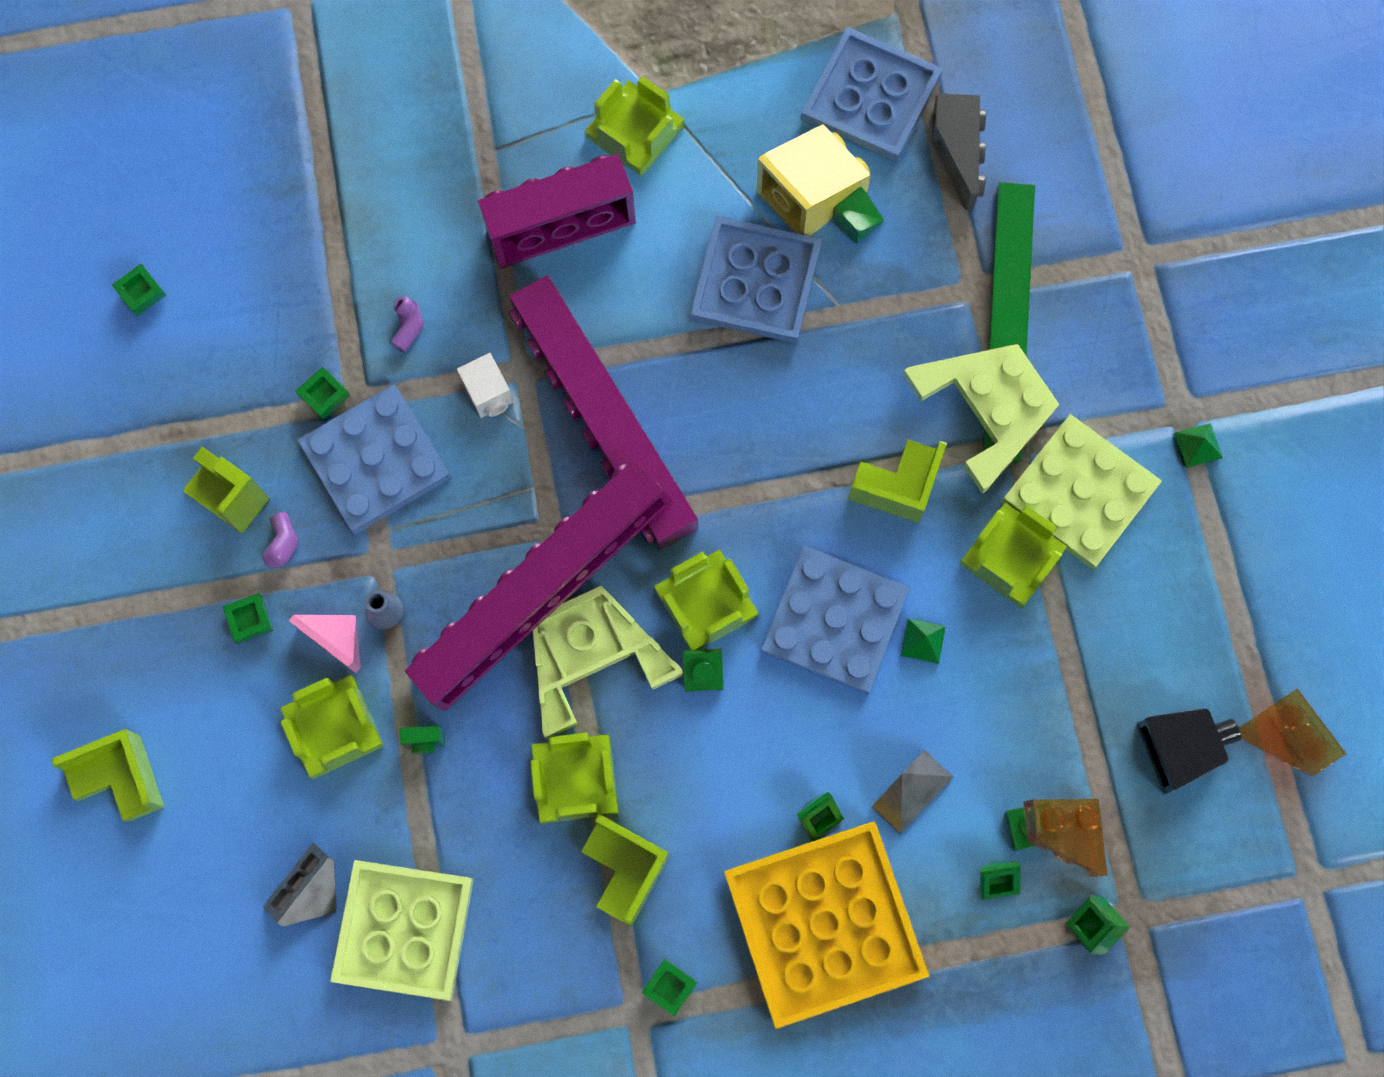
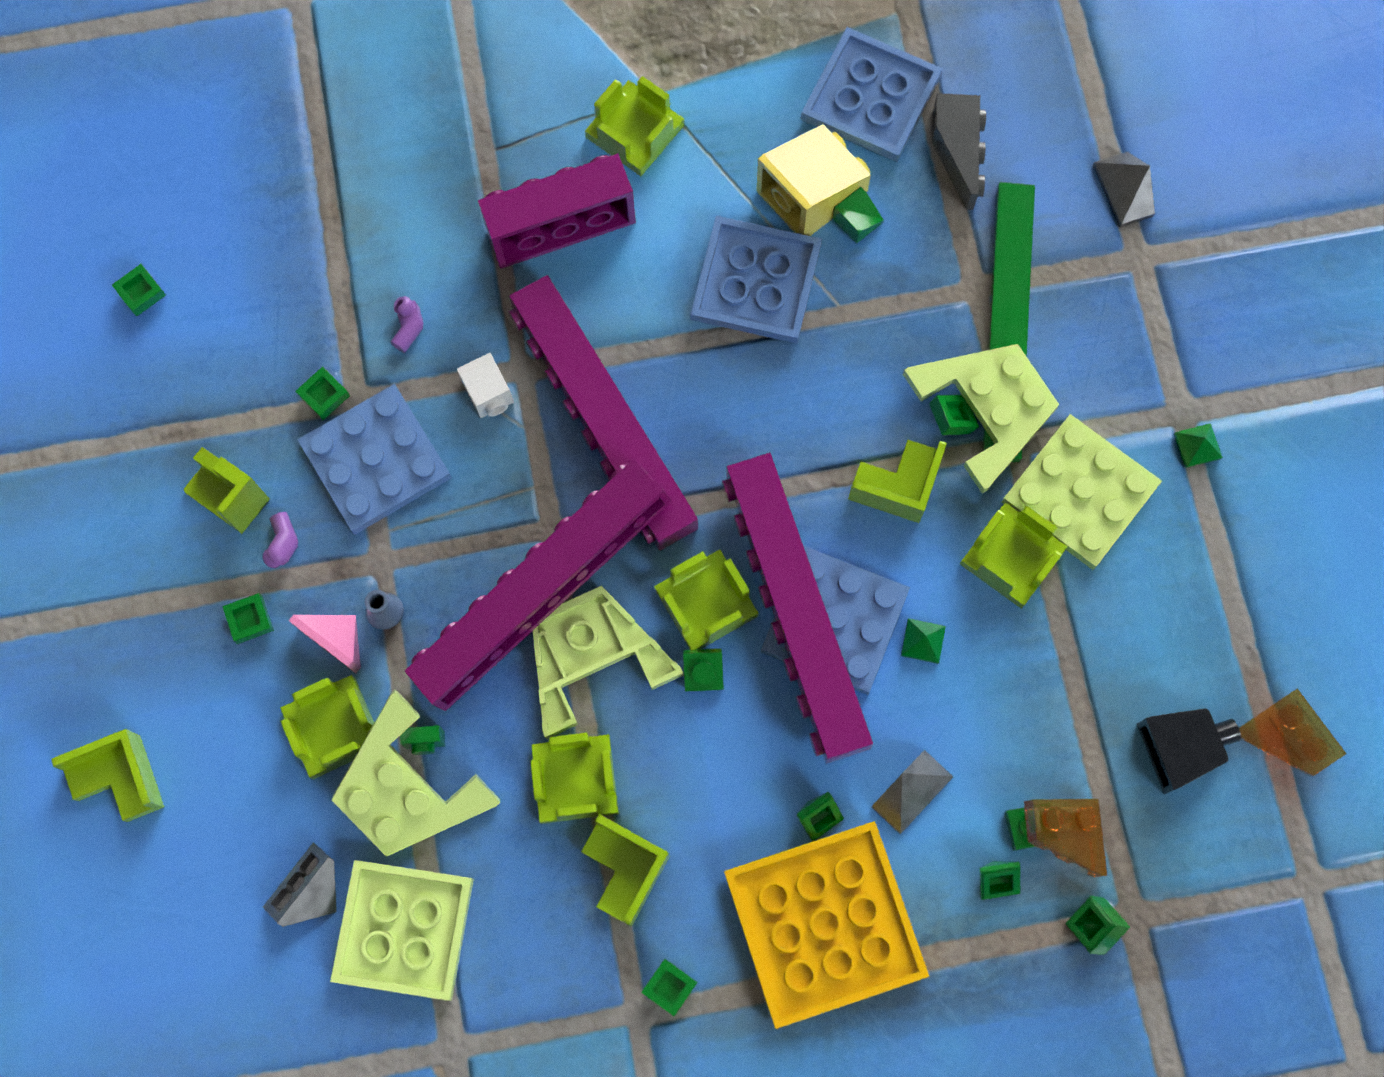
(391, 798): none -> yellowish green wing
(798, 609): none -> magenta brick
(953, 415): none -> green plate
(1127, 187): none -> flat silver slope

